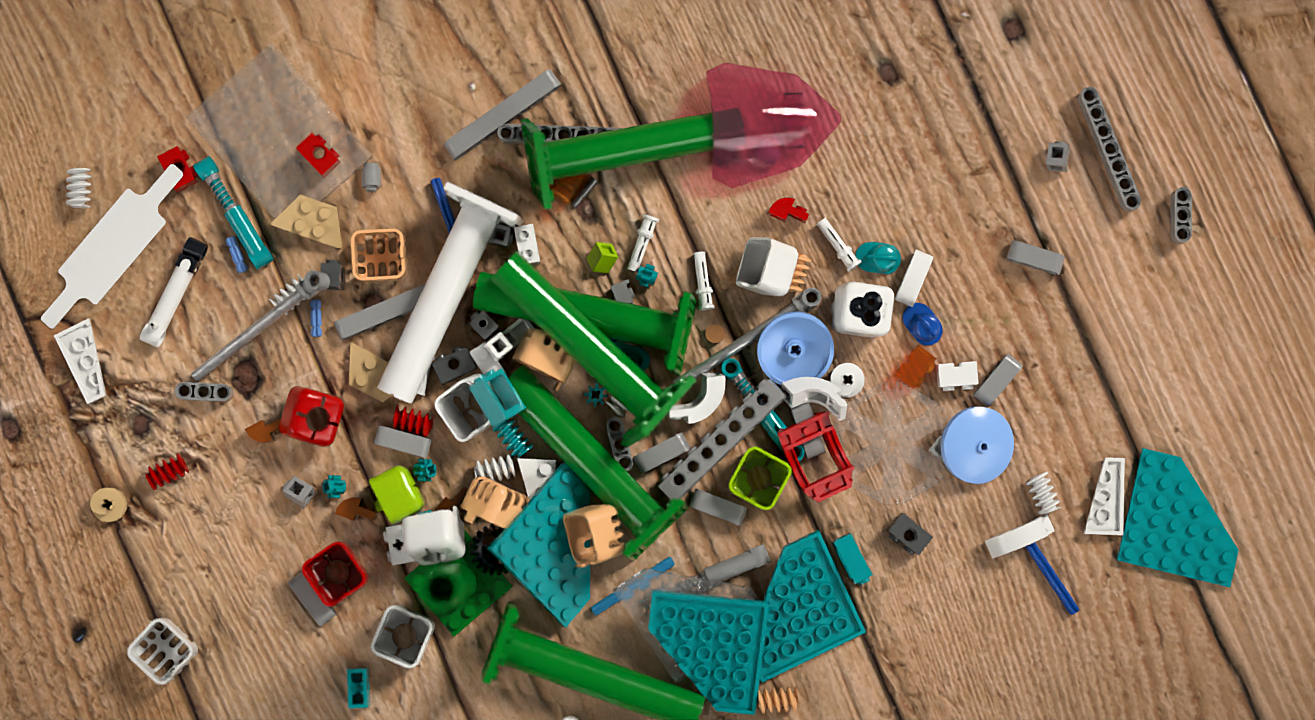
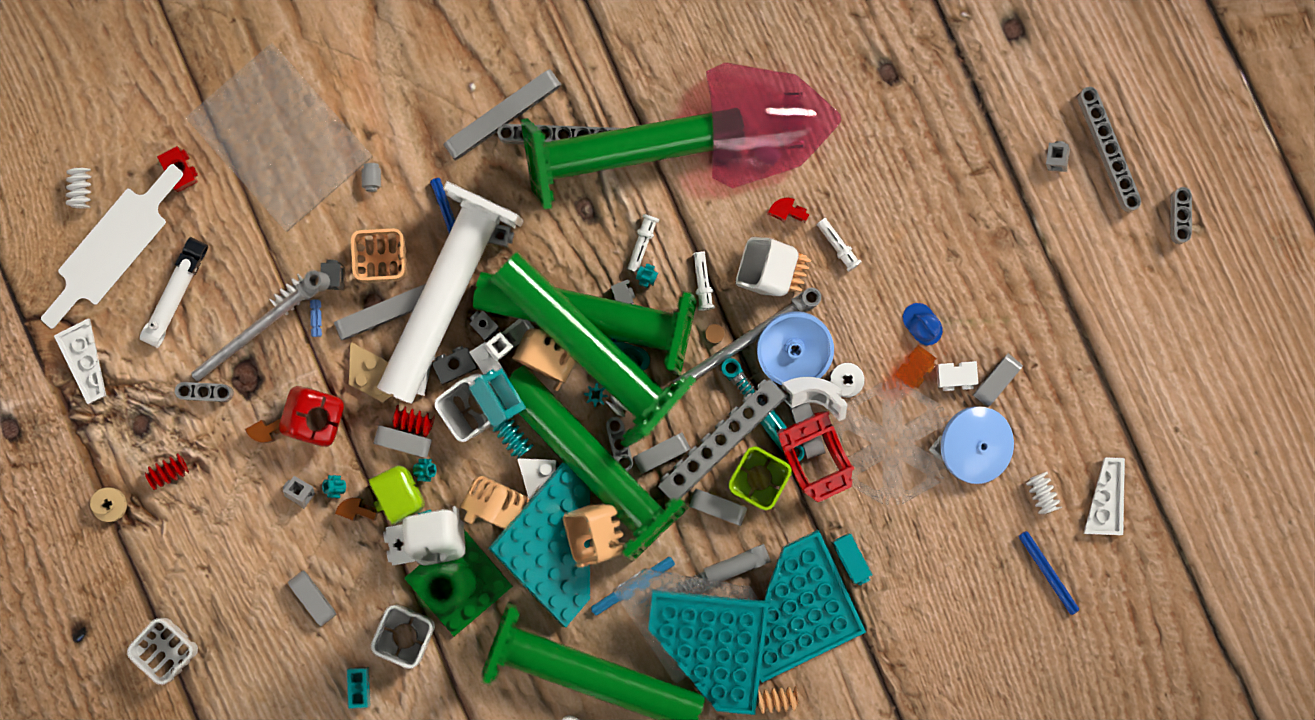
(234, 214): teal piece -> none
(236, 254): medium blue axle -> none
(308, 149): red brick -> none
(312, 220): tan wing -> none
(315, 572): red piece -> none
(448, 504): reddish brown brick -> none
(479, 548): black gear -> none
(495, 468): white piece -> none
(527, 243): white brick -> none
(567, 188): clear orange brick -> none
(584, 191): flat silver pin -> none
(602, 257): lime panel -> none
(706, 402): white arch -> none
(851, 305): white piece -> none
(878, 257): teal piece -> none
(914, 278): white beam -> none
(920, 539): dark grey brick -> none
(1019, 536): white arch -> none
(1035, 257): light grey beam -> none
(1174, 524): teal plate -> none

